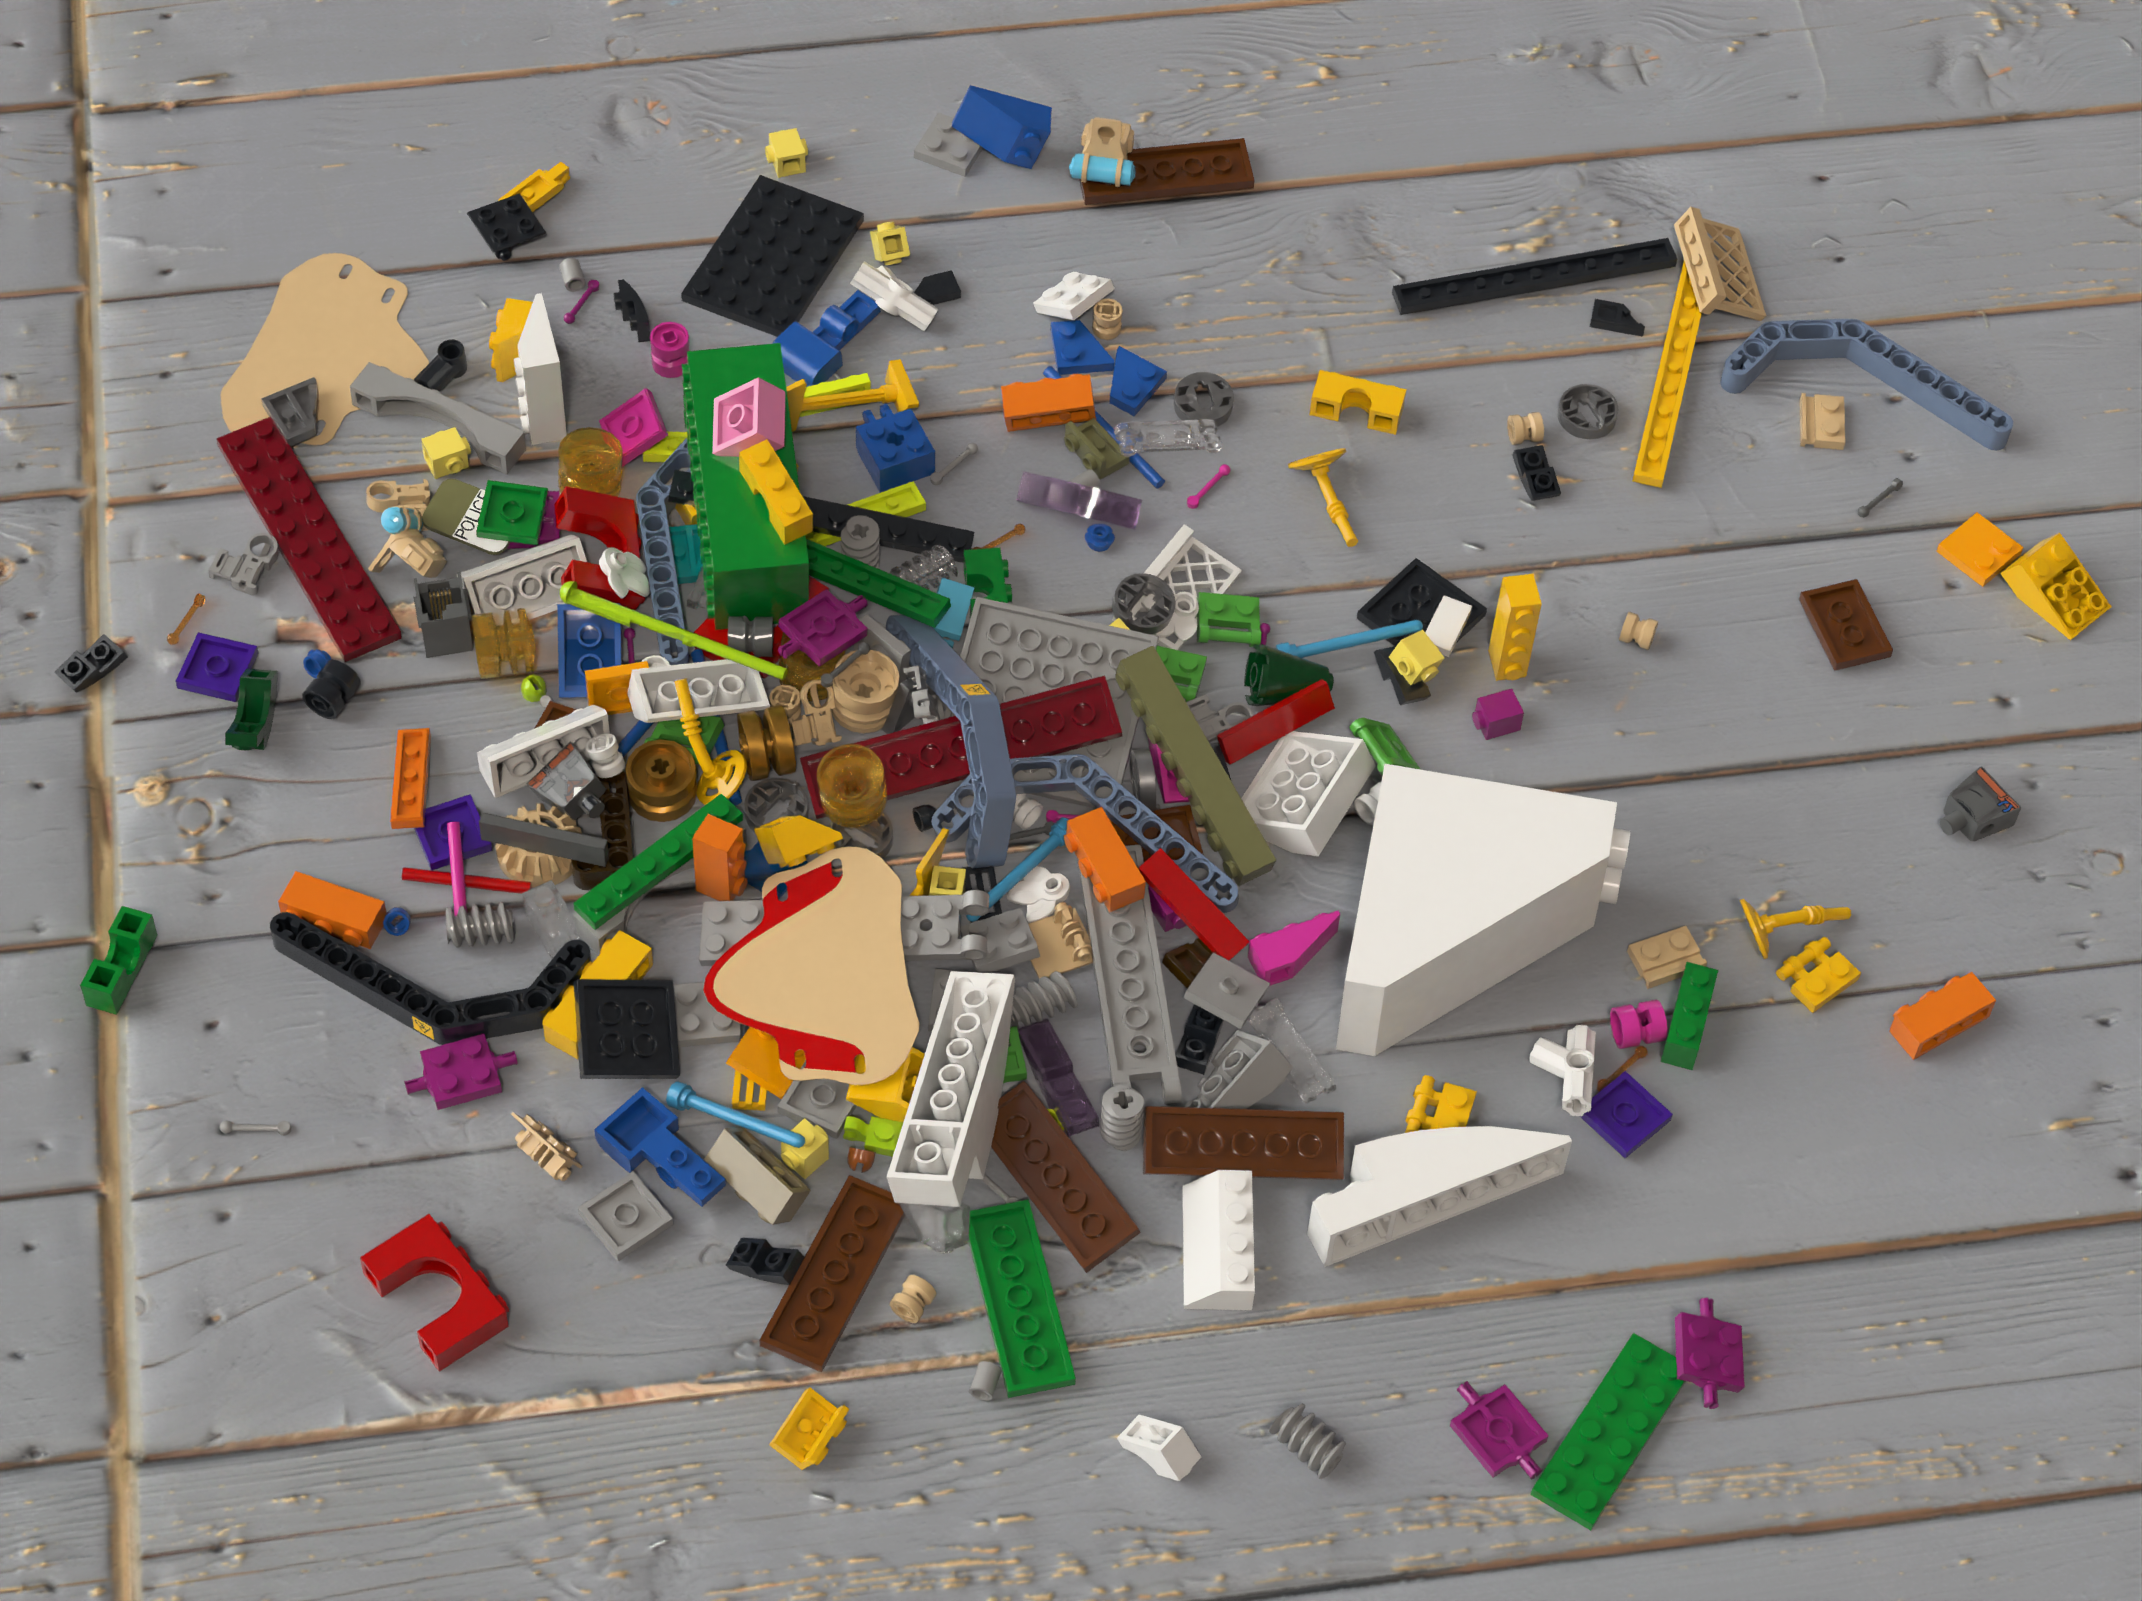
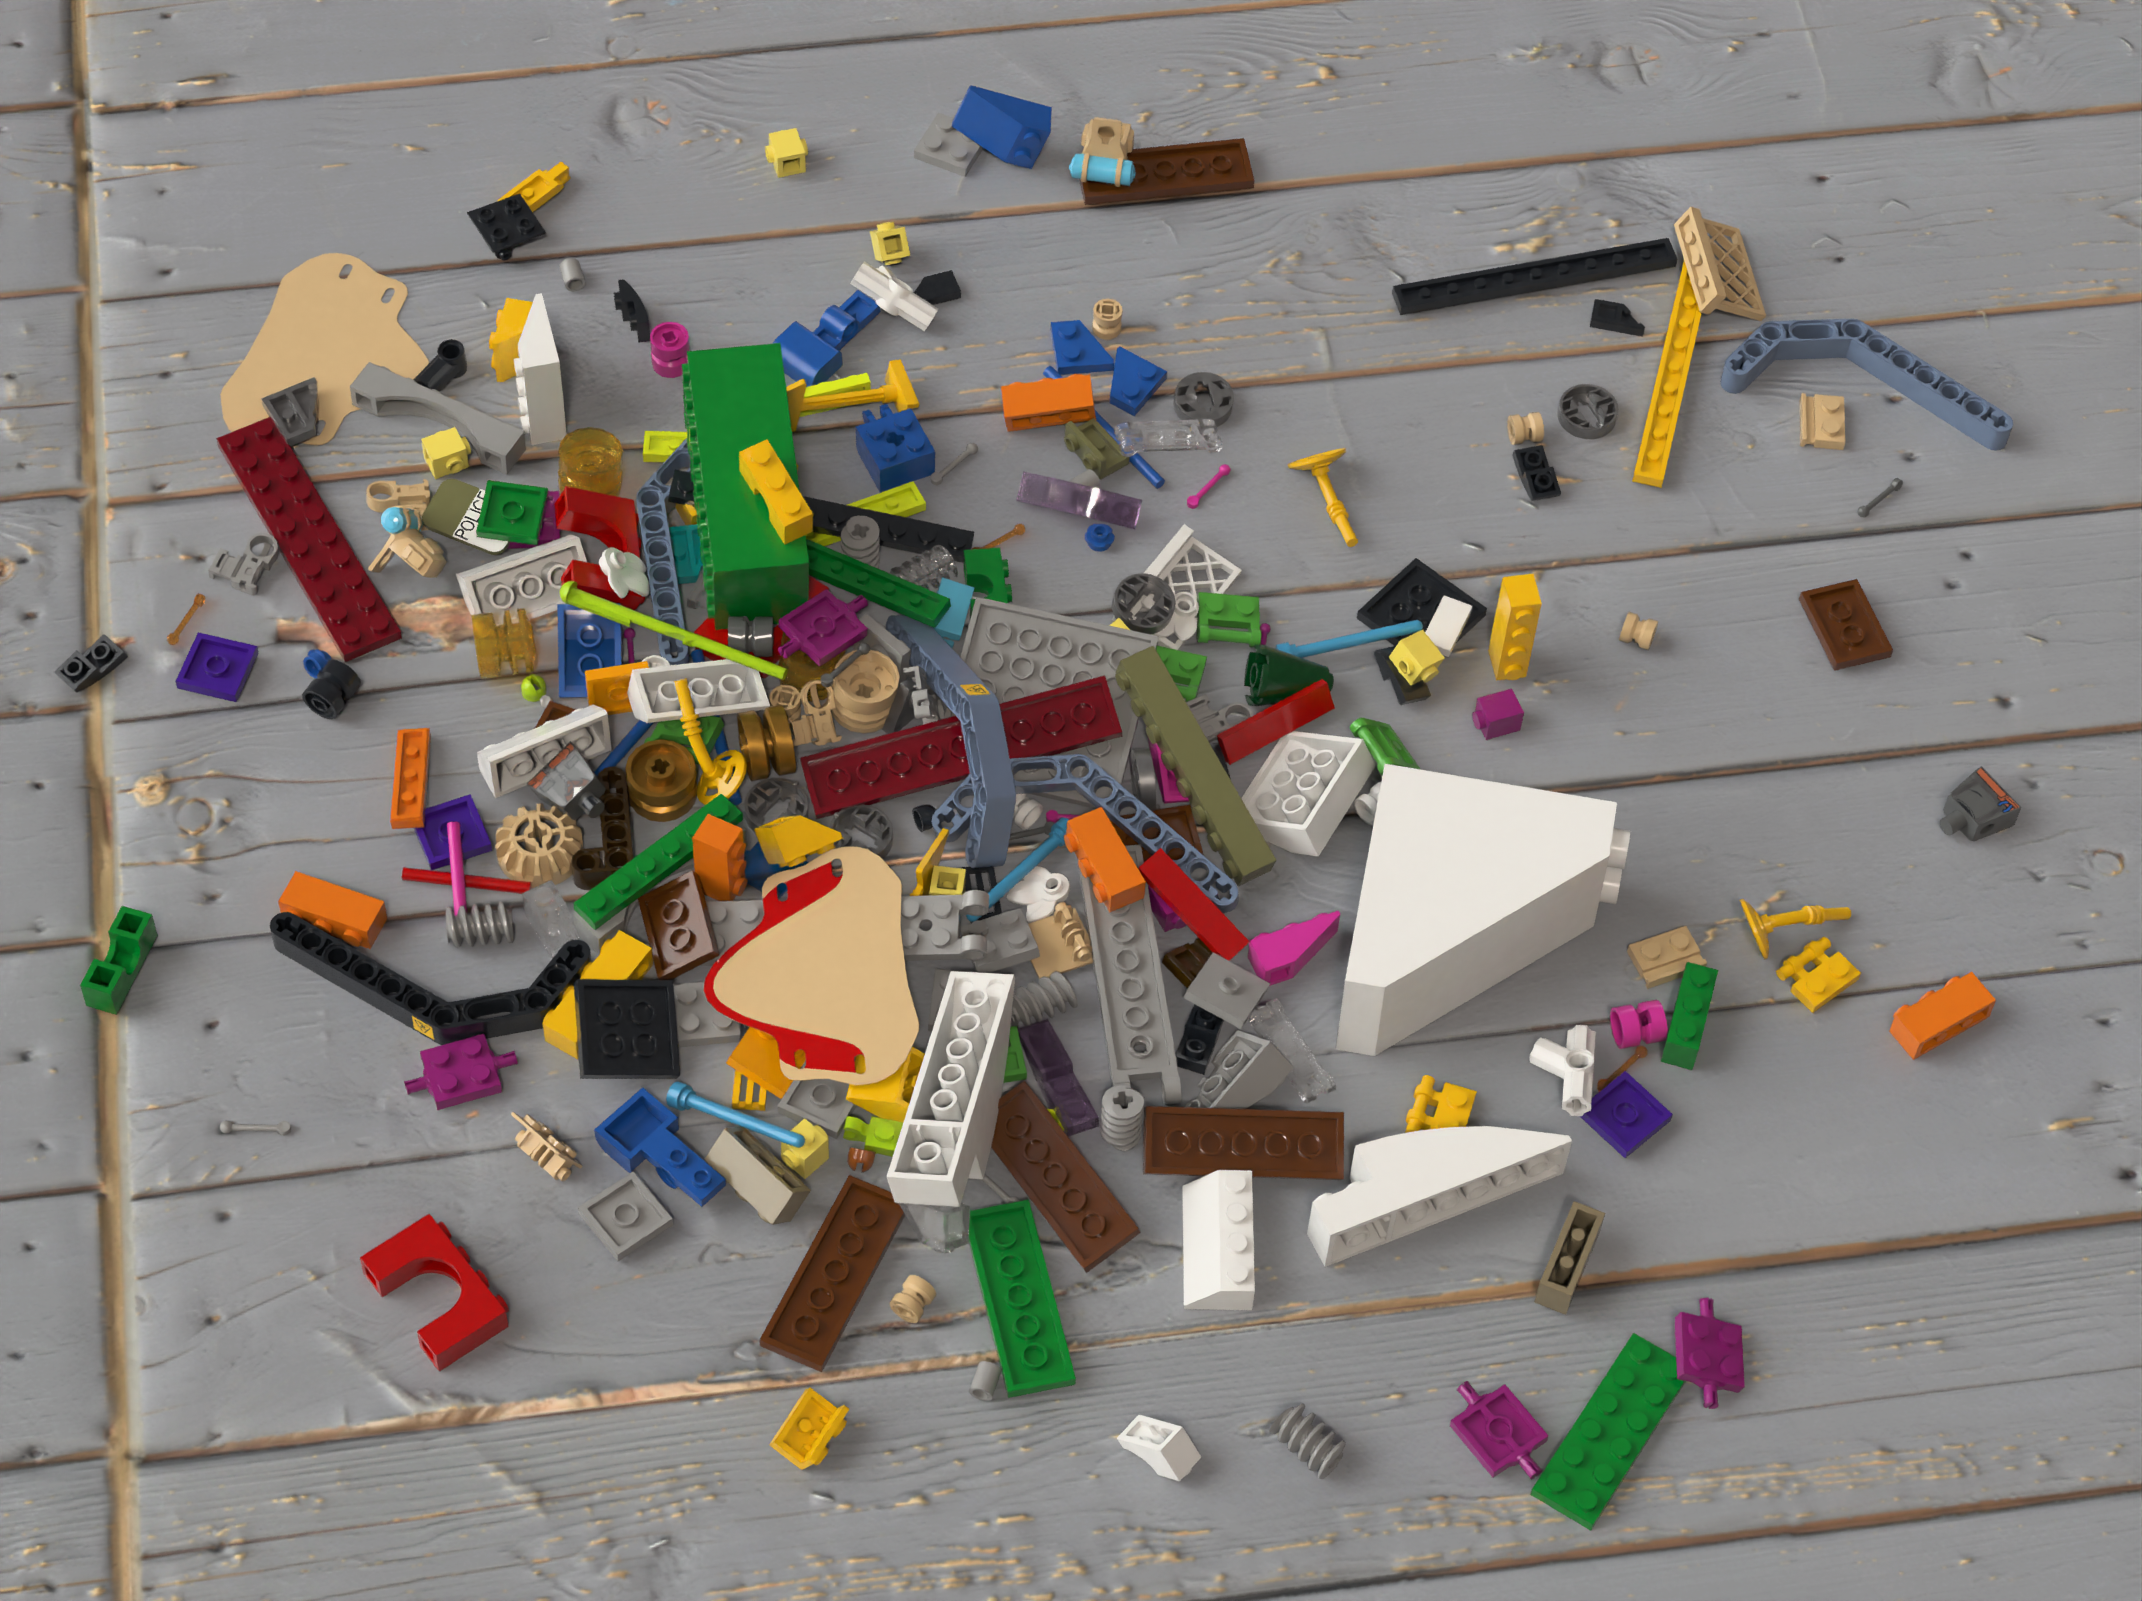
(254, 710): dark green arch -> none
(401, 926): blue hinge -> none
(443, 616): dark grey piece -> none
(544, 839): dark grey tile -> none
(593, 286): magenta hinge -> none
(605, 753): white wheel -> none
(635, 425): dark pink tile -> none
(678, 926): none -> reddish brown plate
(748, 417): bright pink slope -> none
(762, 1261): black slope -> none
(772, 256): black plate -> none
(852, 770): clear yellow wheel -> none
(1073, 295): white plate -> none
(1337, 392): yellow arch -> none
(1569, 1257): none -> dark tan brick
(1979, 549): light orange plate -> none
(2057, 586): yellow slope -> none

